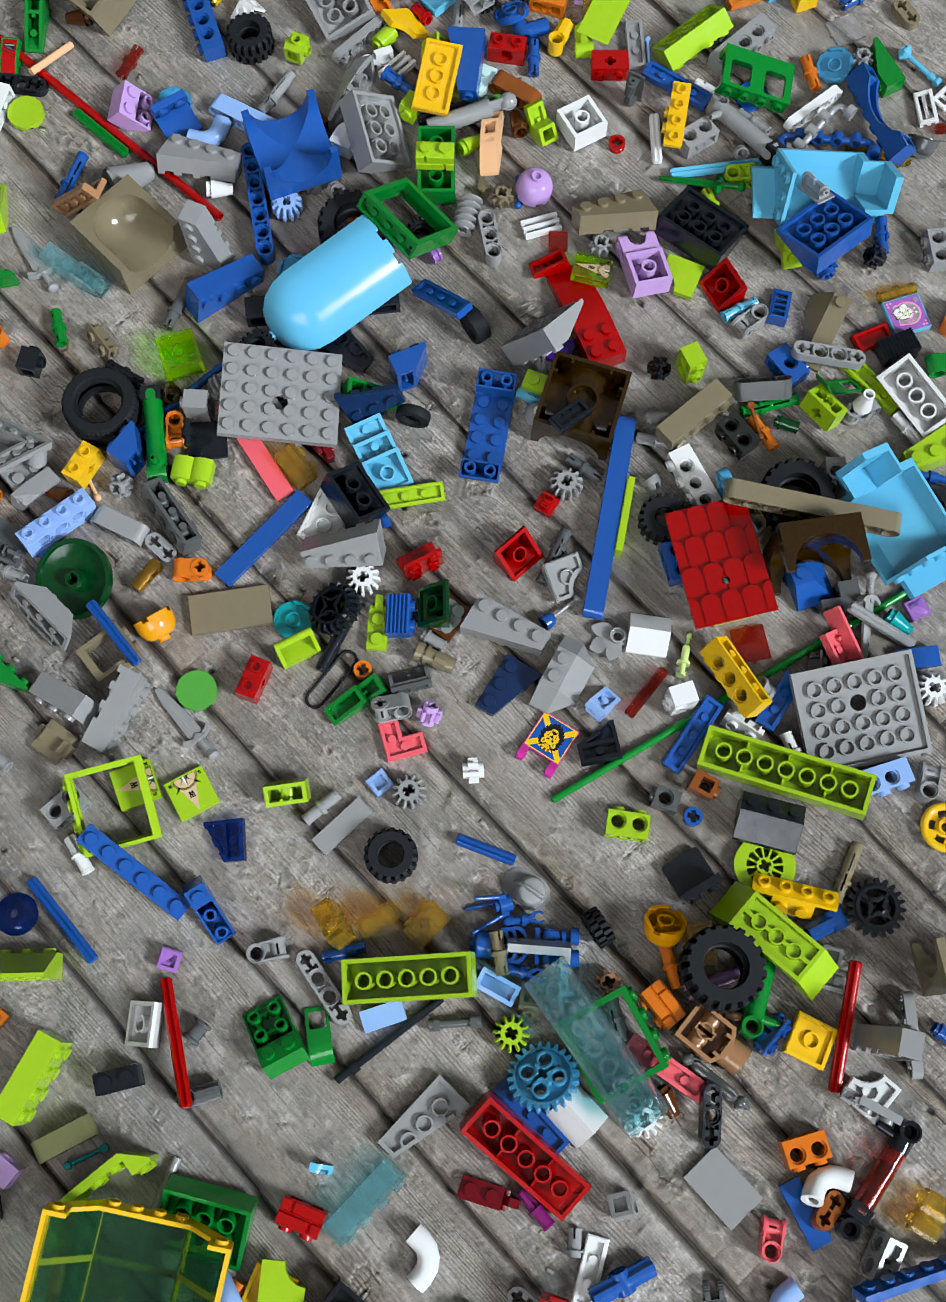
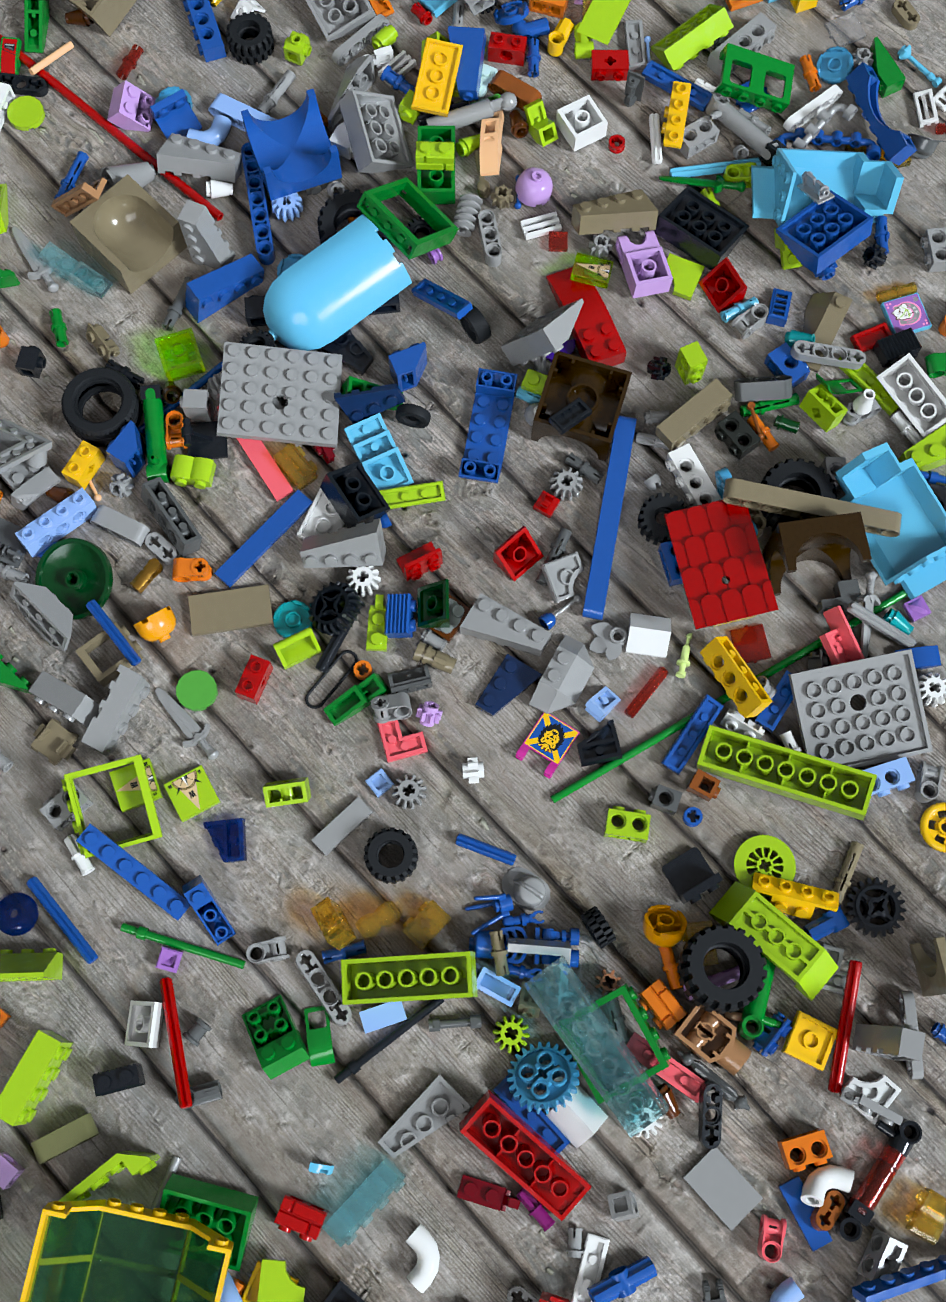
(100, 132): green axle -> none
(103, 1148): teal hinge -> none
(143, 933): none -> green bar
(321, 807): light grey pin -> none
(406, 21): yellow tile -> none
(555, 261): red slope -> none
(629, 487): lime tile -> none
(680, 698): white brick -> none
(768, 822): slope -> none
(793, 336): none -> teal cone
(809, 585): blue slope -> none

